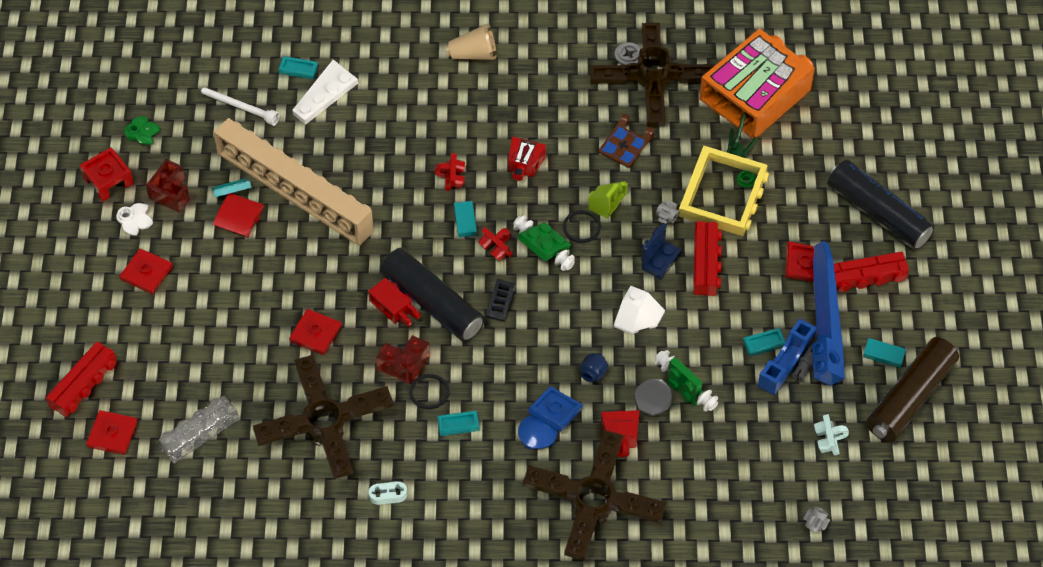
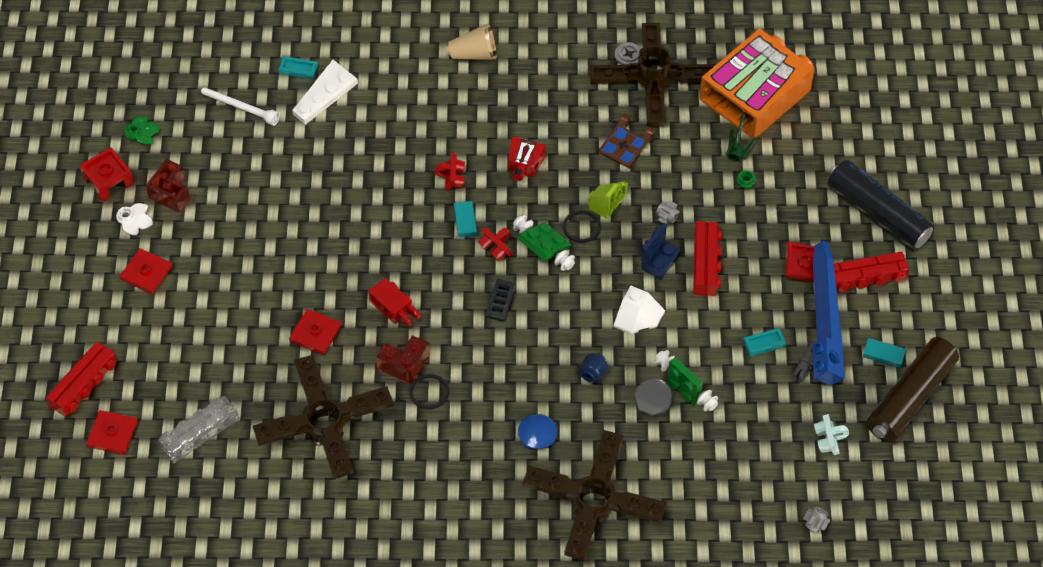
(231, 187): teal tile -> none
(238, 215): red slope -> none
(294, 181): tan brick -> none
(388, 493): light aqua beam -> none
(432, 294): black piece -> none
(458, 423): teal tile -> none
(555, 408): blue plate -> none
(622, 423): red torso -> none
(724, 223): light yellow window -> none
(779, 369): blue arch -> none

